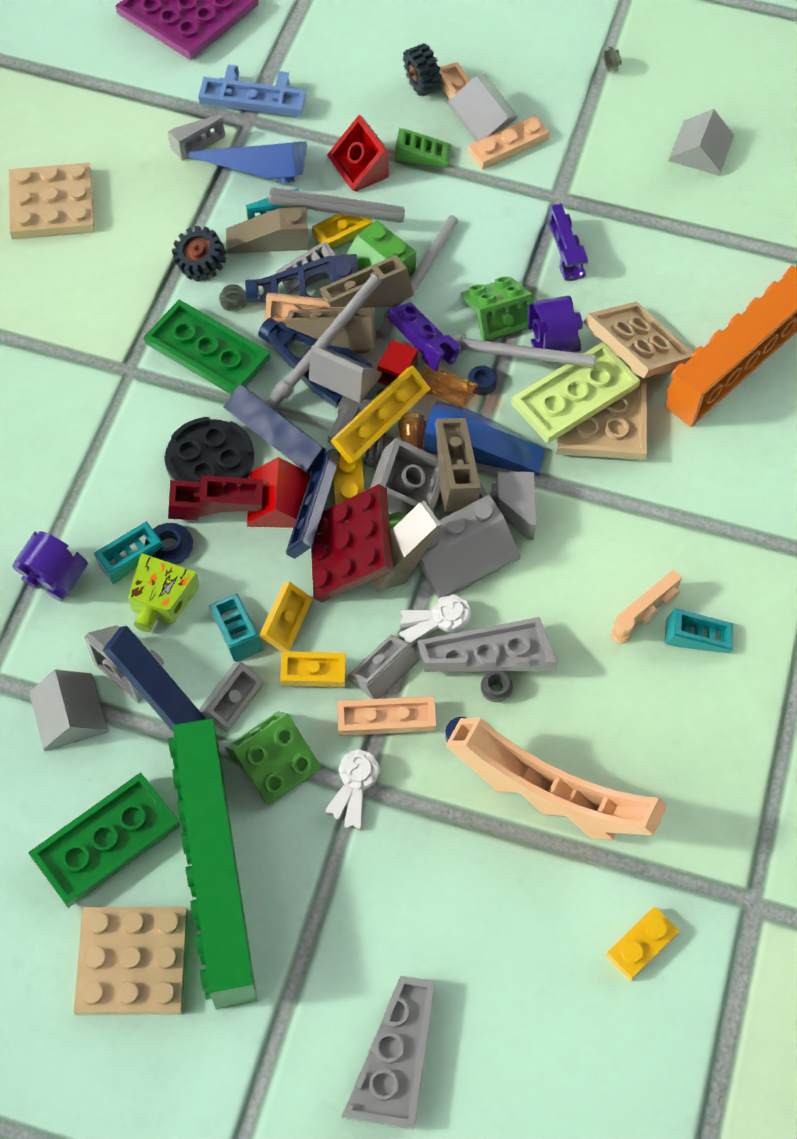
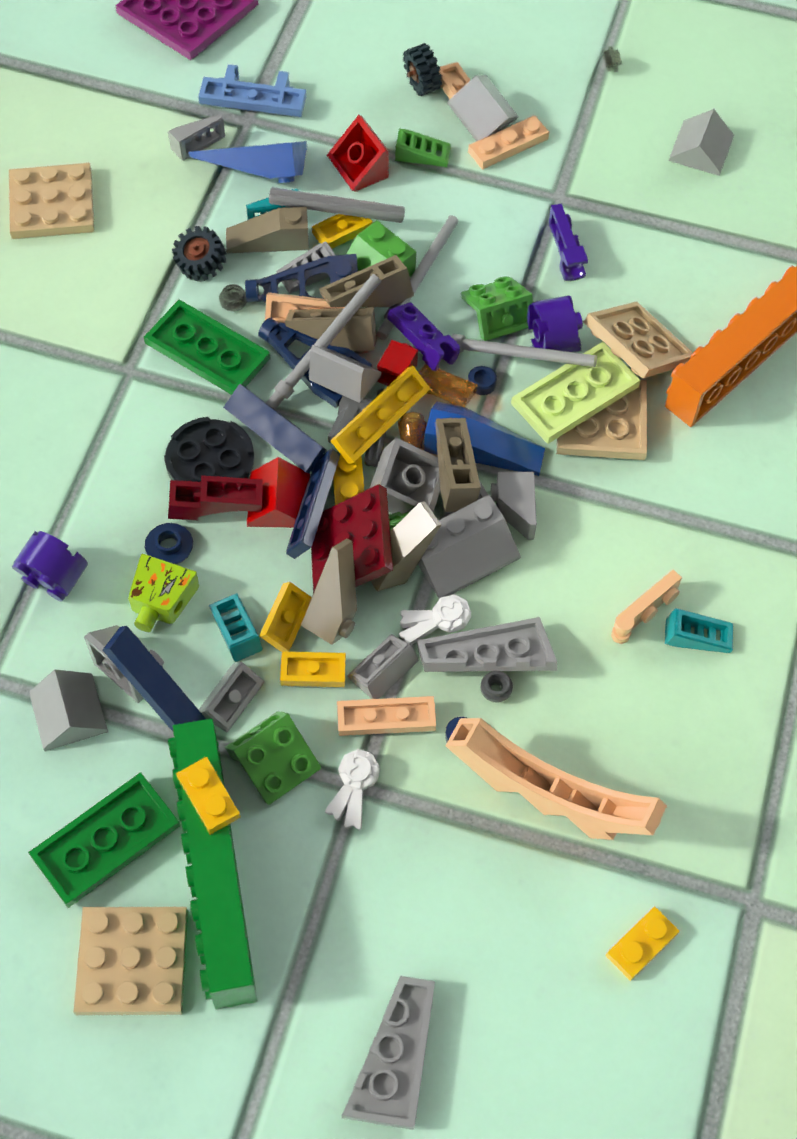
(127, 565): teal slope -> none
(208, 795): none -> yellow plate
(335, 597): none -> dark tan slope

